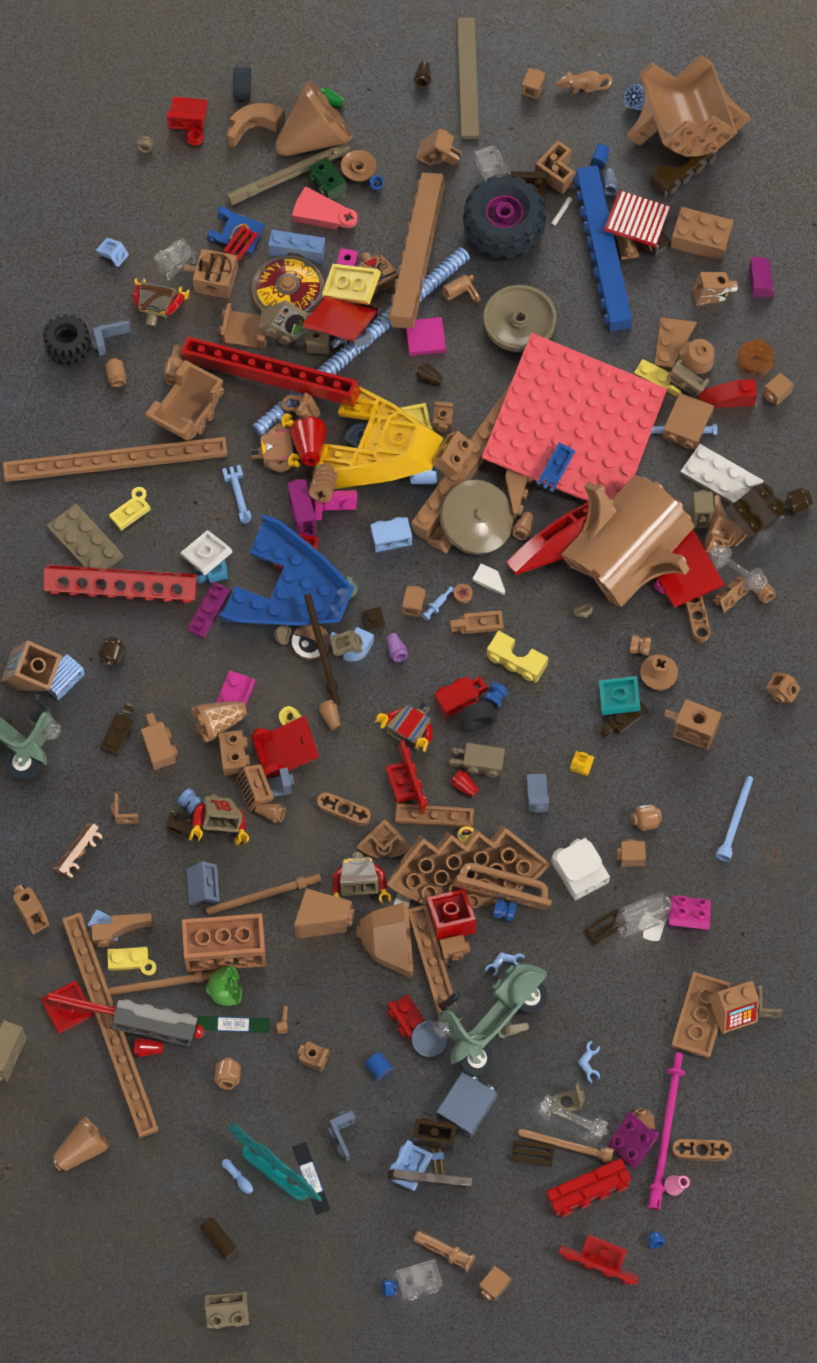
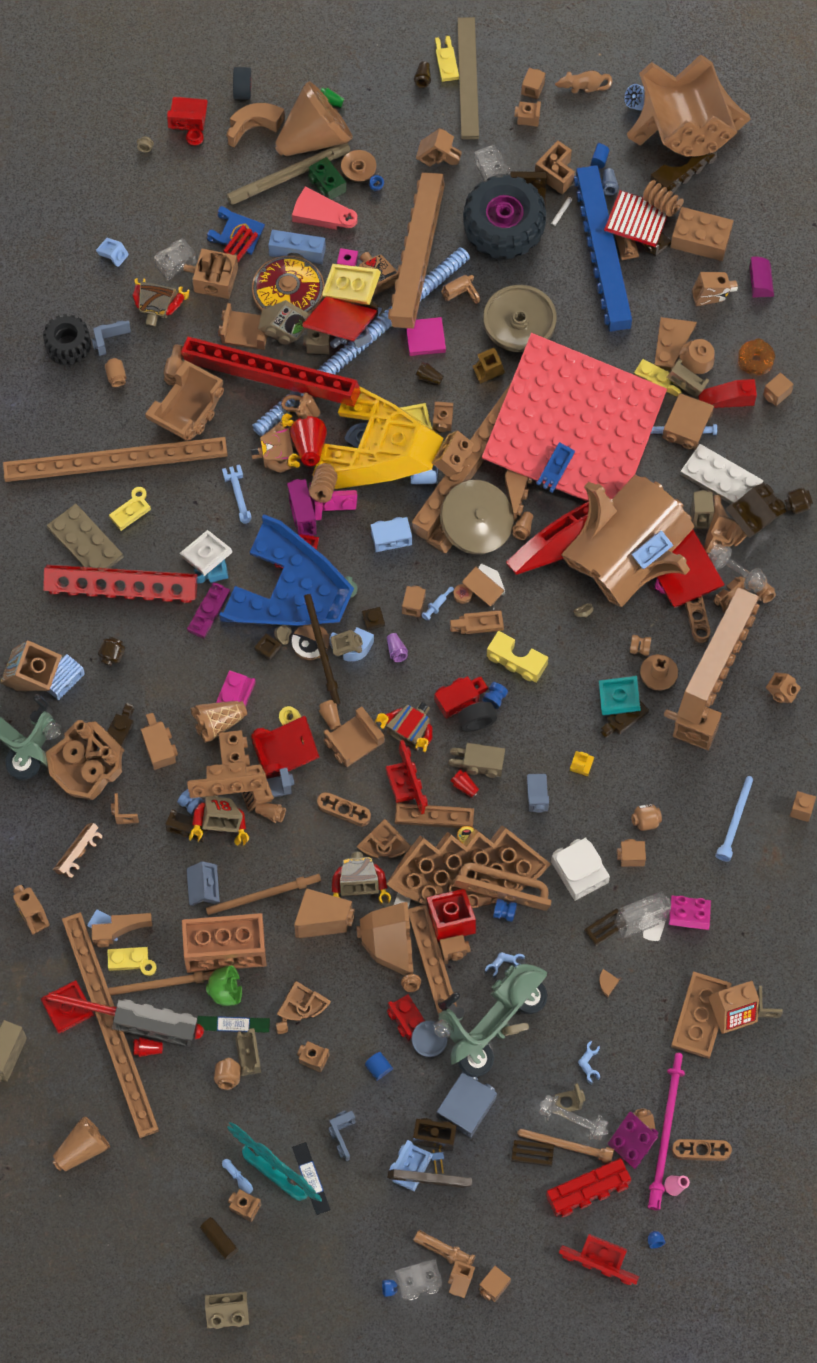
(74, 771): none -> medium nougat brick
(227, 780): none -> medium nougat bracket
(248, 1052): none -> dark tan hinge
(249, 1210): none -> medium nougat brick
(267, 646): none -> dark brown plate
(302, 1003): none -> medium nougat brick
(354, 738): none -> medium nougat panel
(411, 982): none -> medium nougat plate
(446, 60): none -> light yellow hinge
(460, 1278): none -> medium nougat brick
(483, 586): none -> medium nougat slope
(488, 366): none -> pearl gold brick
(528, 113): none -> medium nougat brick
(607, 982): none -> medium nougat tile
(652, 549): none -> light blue plate
(661, 199): none -> medium nougat piece
(719, 656): none -> brick
(803, 806): none -> medium nougat brick

